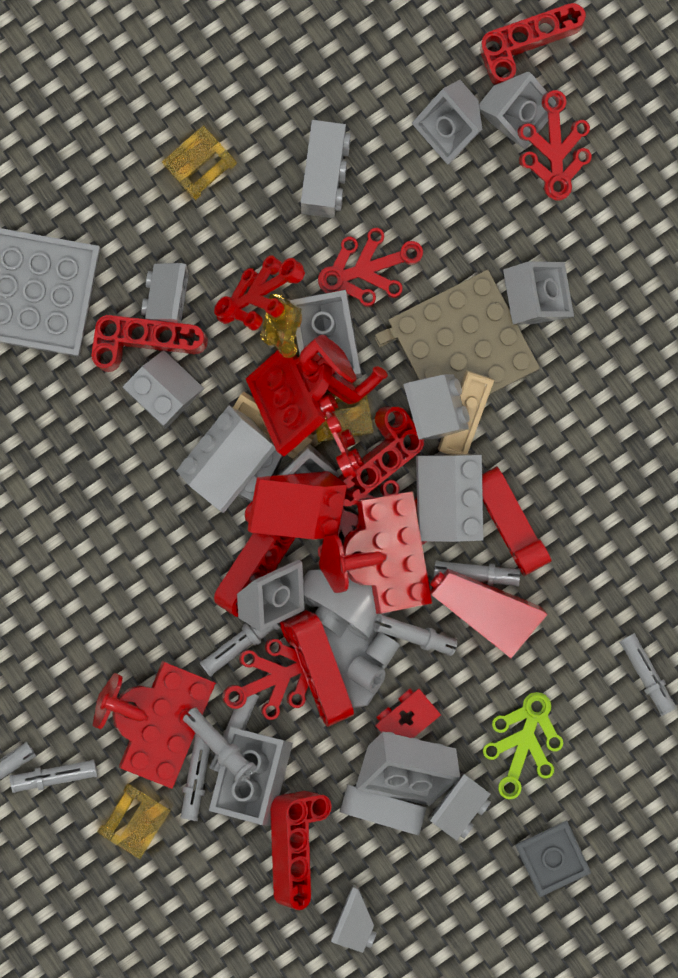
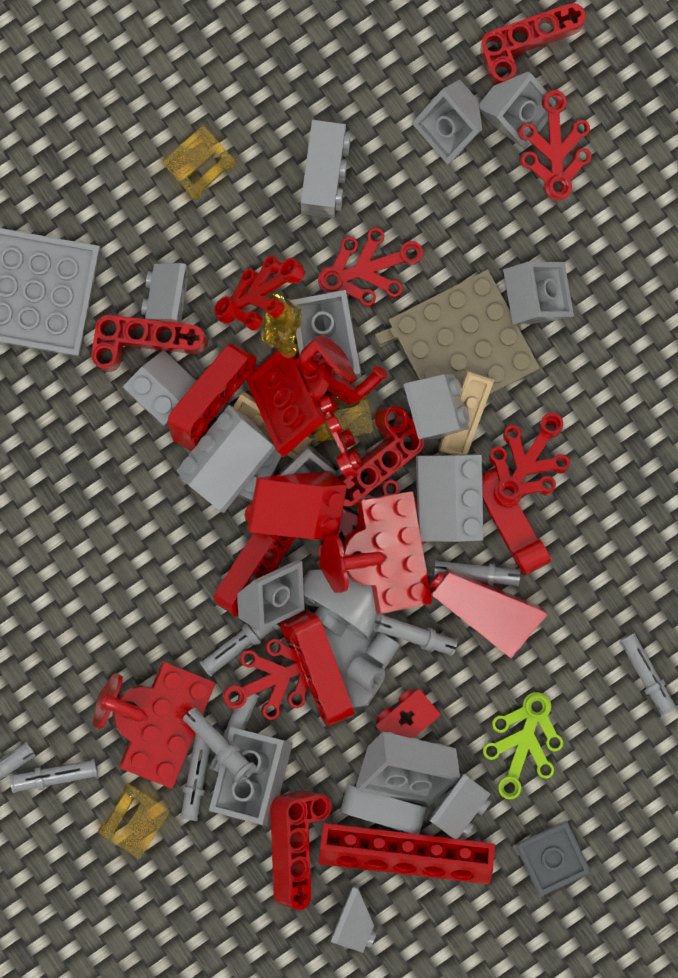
(208, 395): none -> red beam
(407, 853): none -> red brick
(527, 463): none -> red plant

